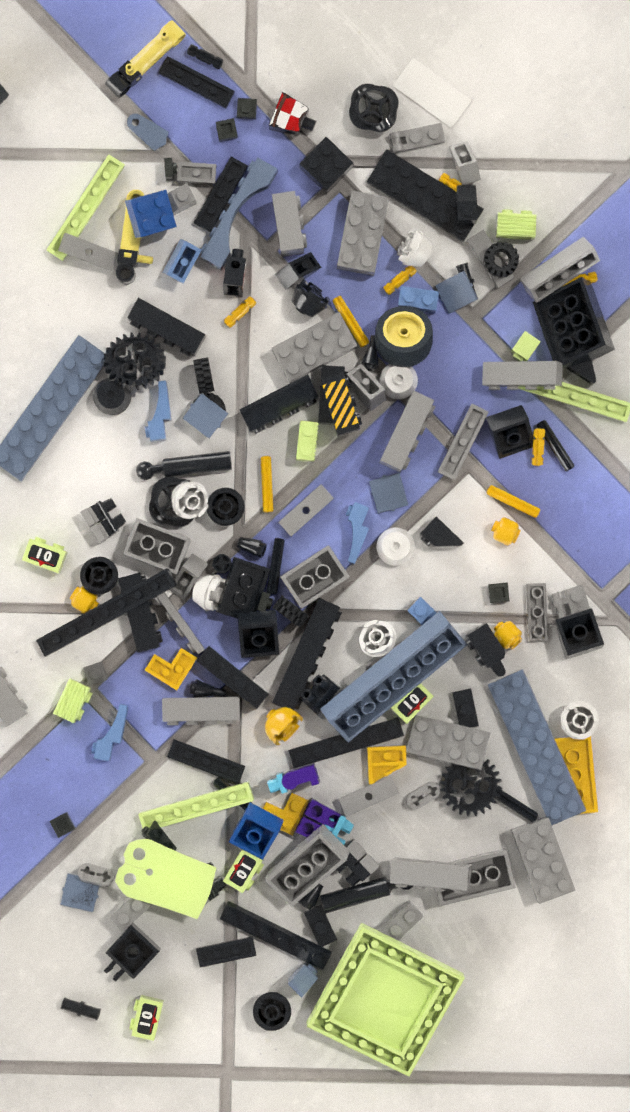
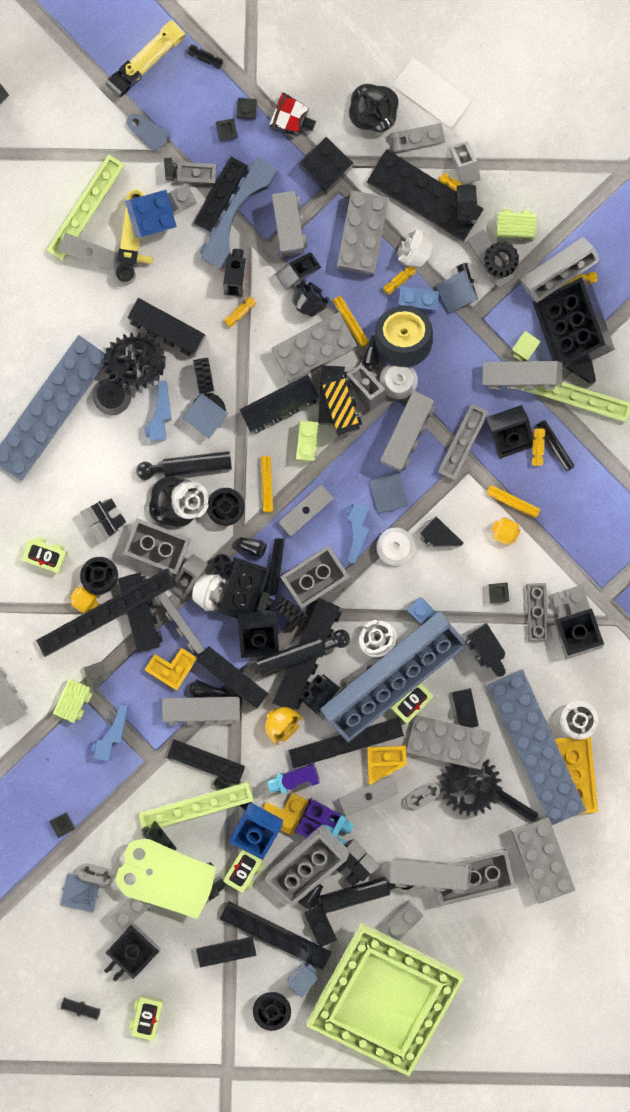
(181, 261): medium blue brick -> none
(196, 82): black tile -> none
(301, 653): none -> black piece
(508, 634): yellow head -> none

